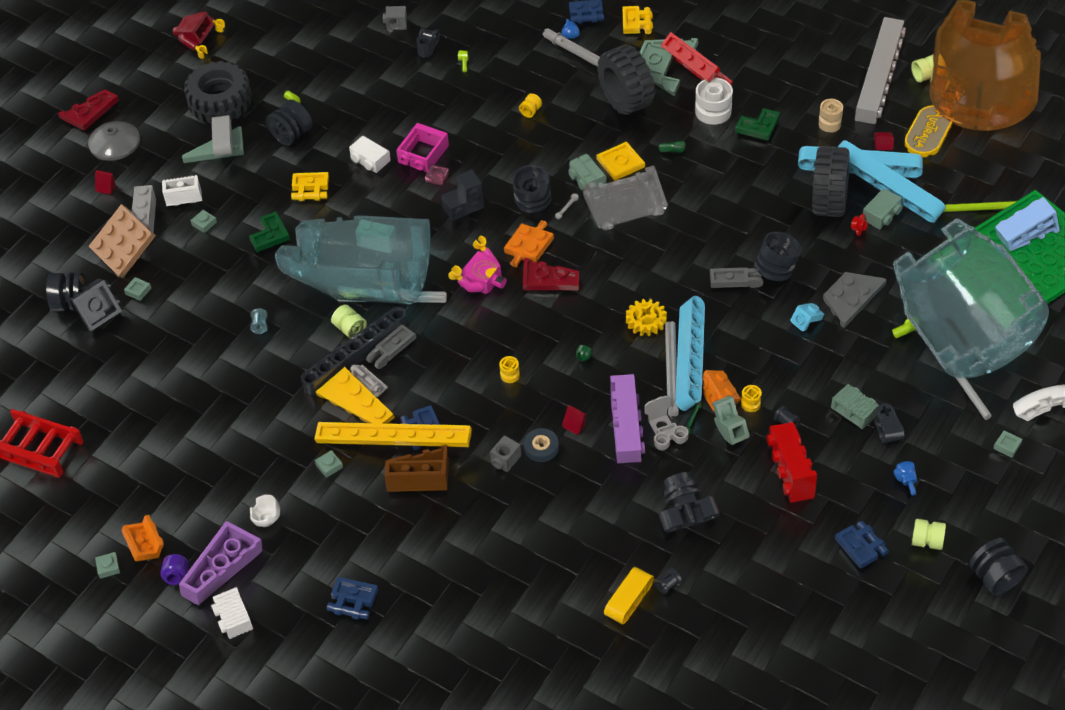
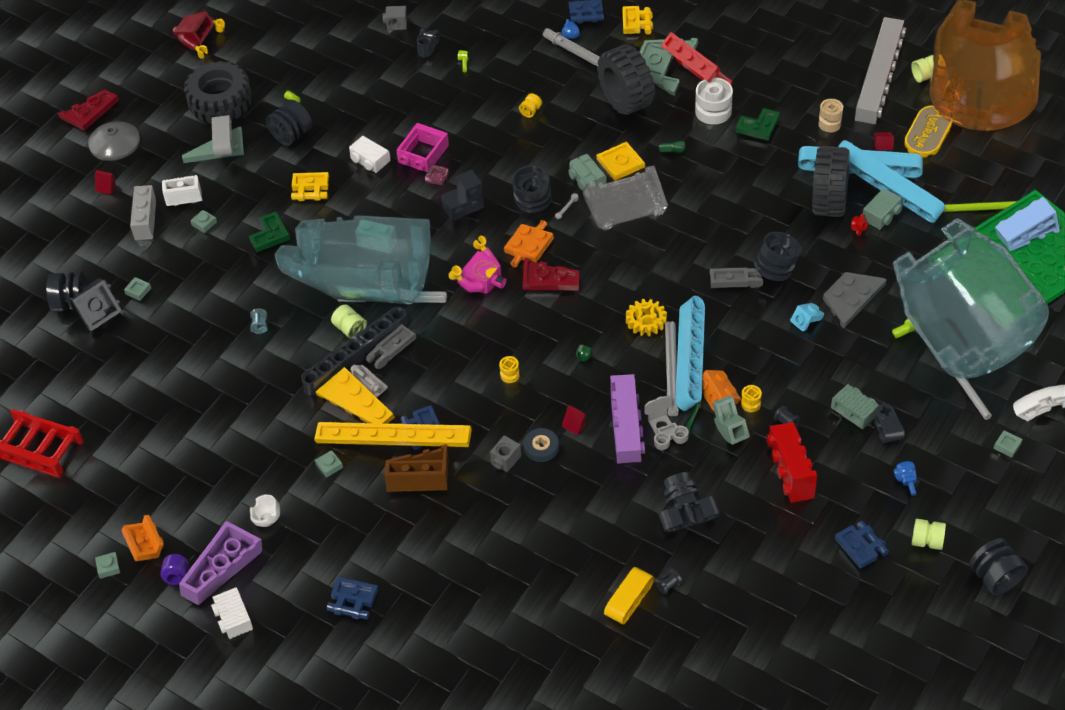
(122, 241): medium nougat plate -> none

